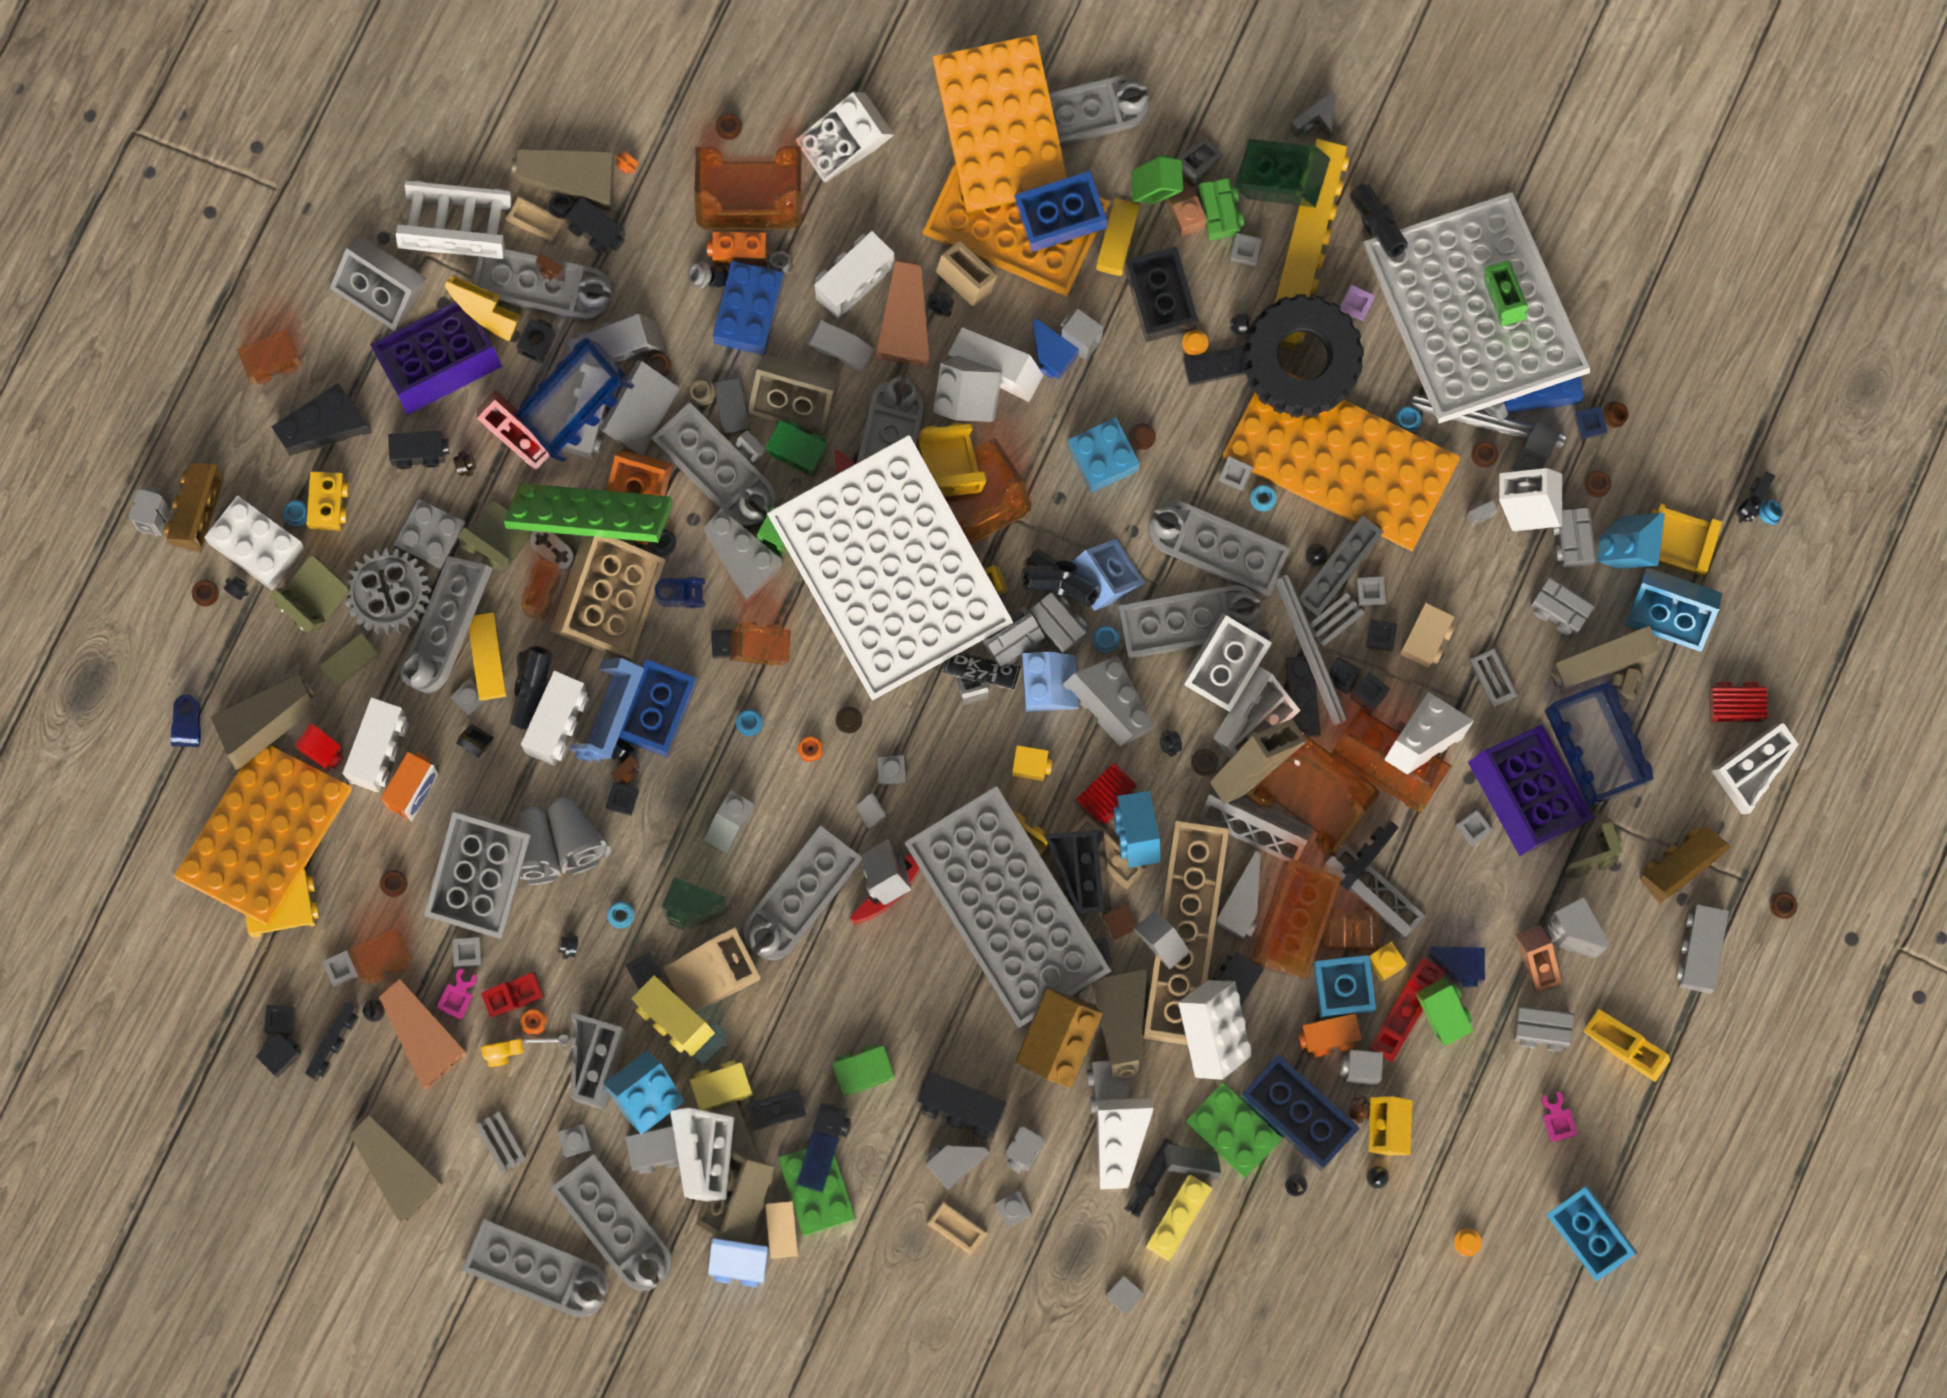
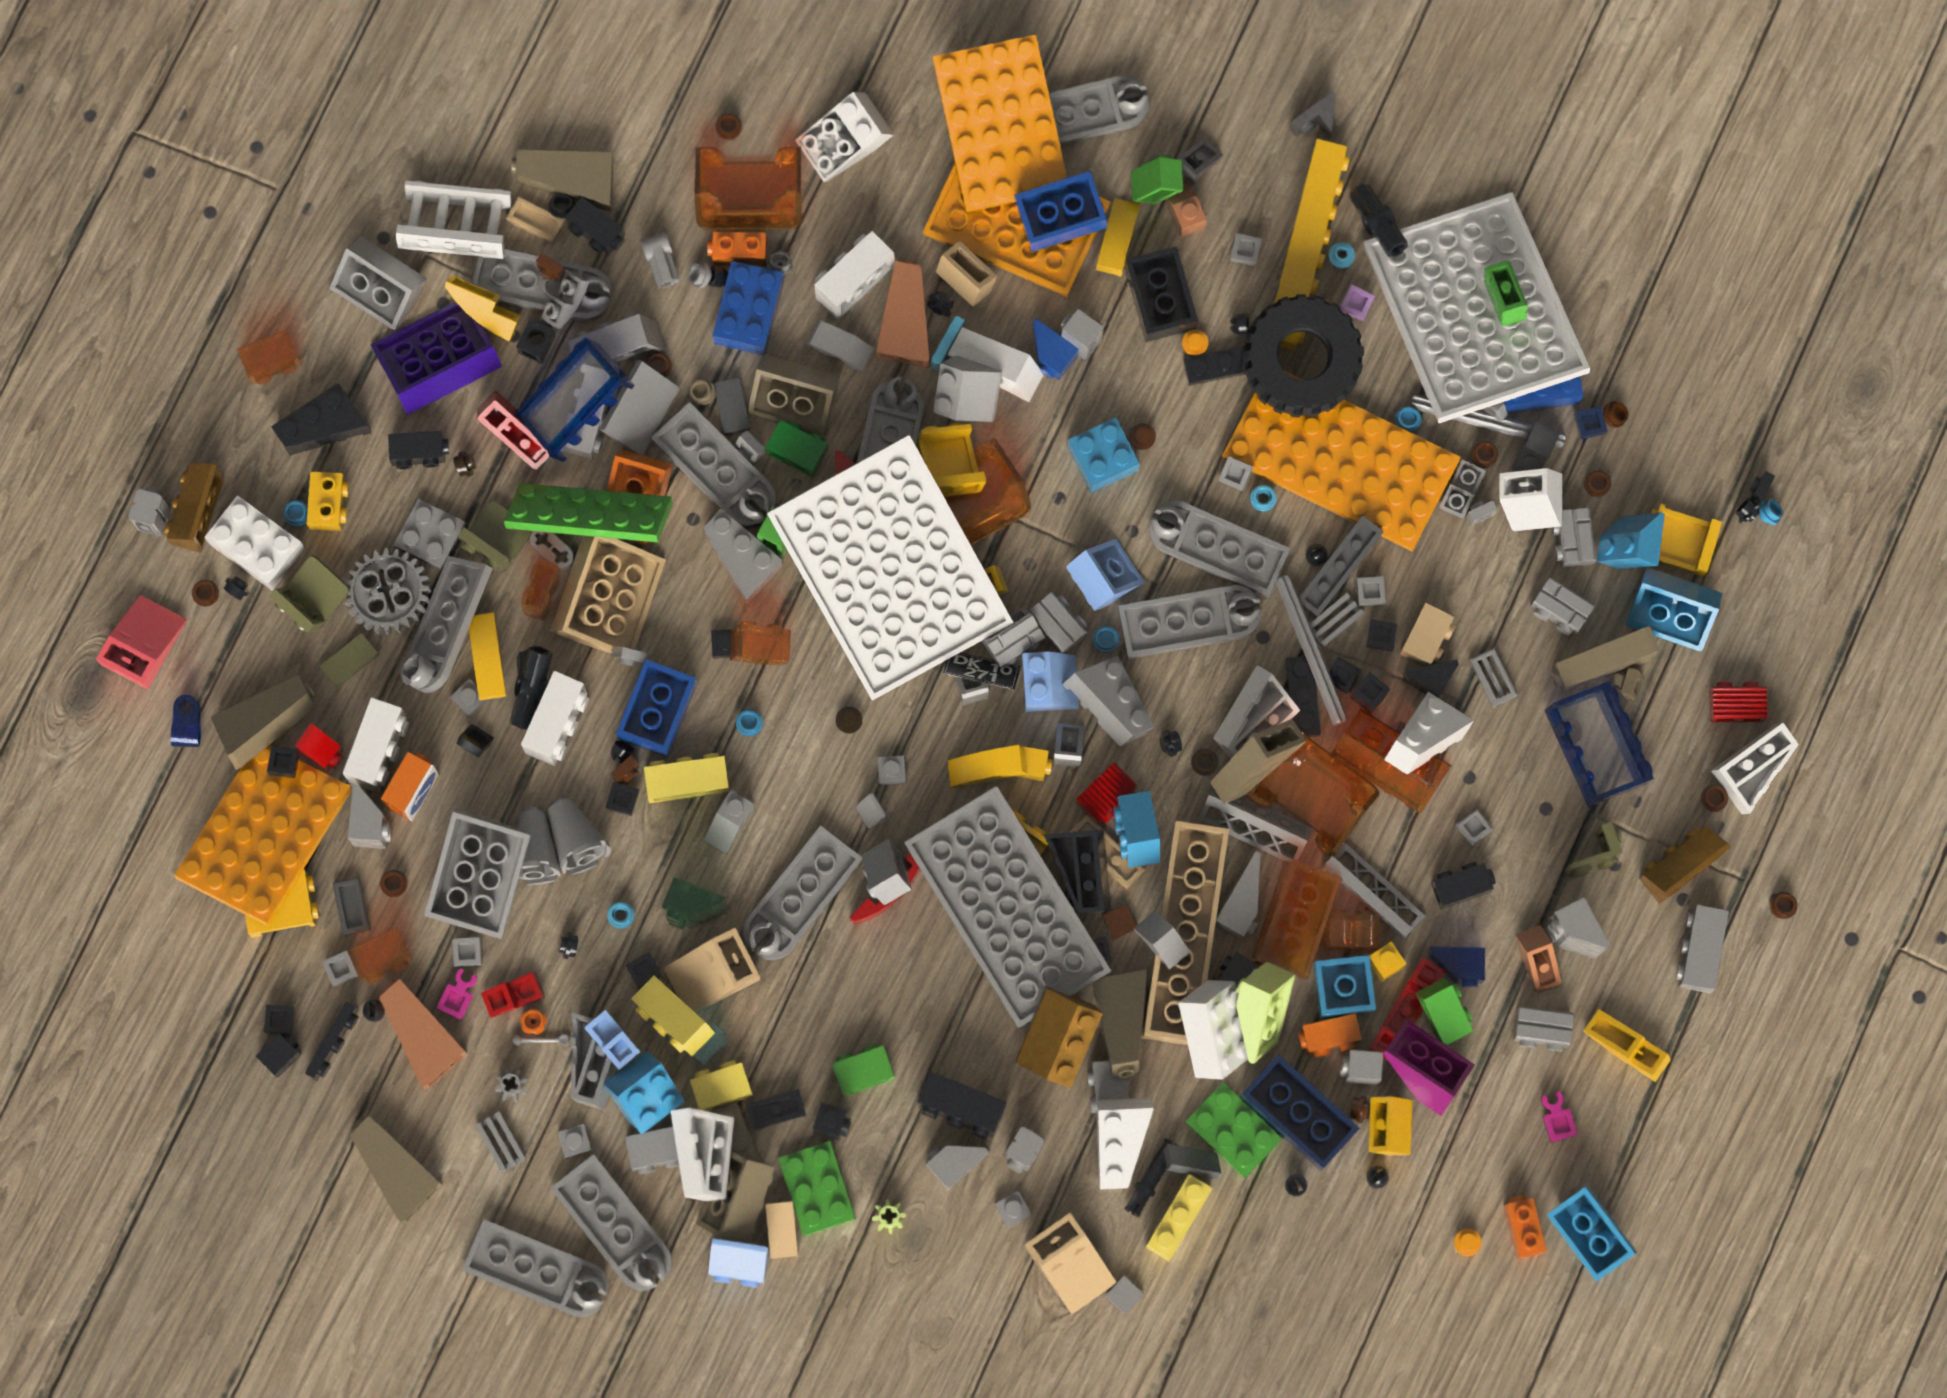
(141, 641): none -> coral slope
(283, 762): none -> black plate
(351, 906): none -> dark grey tile
(367, 823): none -> light grey slope
(499, 1052): yellow piece -> none
(509, 1077): none -> light grey gear
(562, 306): none -> light grey slope
(612, 710): medium blue panel -> none
(612, 1039): none -> light blue slope
(626, 162): orange plate -> none
(628, 656): none -> light grey plate
(658, 254): none -> light grey piece
(666, 543): black plate -> none
(682, 592): clear blue piece -> none
(686, 778): none -> light yellow brick
(815, 743): orange plate -> none
(817, 1162): clear blue plate -> none
(882, 1212): none -> yellowish green gear
(946, 343): none -> medium azure tile
(957, 1228): tan tile -> none
(987, 766): none -> yellow slope
(1060, 577): black piece -> none
(1068, 745): none -> light grey slope
(1070, 1263): none -> tan slope
(1219, 207): bright green brick -> none
(1226, 662): white brick -> none
(1263, 1007): none -> yellowish green slope
(1282, 173): clear green brick -> none
(1341, 262): none -> medium azure plate
(1367, 854): black plate -> none
(1427, 1066): none -> magenta slope
(1431, 677): none -> black slope
(1462, 489): none -> light grey slope
(1464, 885): none -> black brick
(1524, 1227): none -> orange brick
(1530, 790): dark purple slope -> none
(1714, 798): none -> reddish brown plate

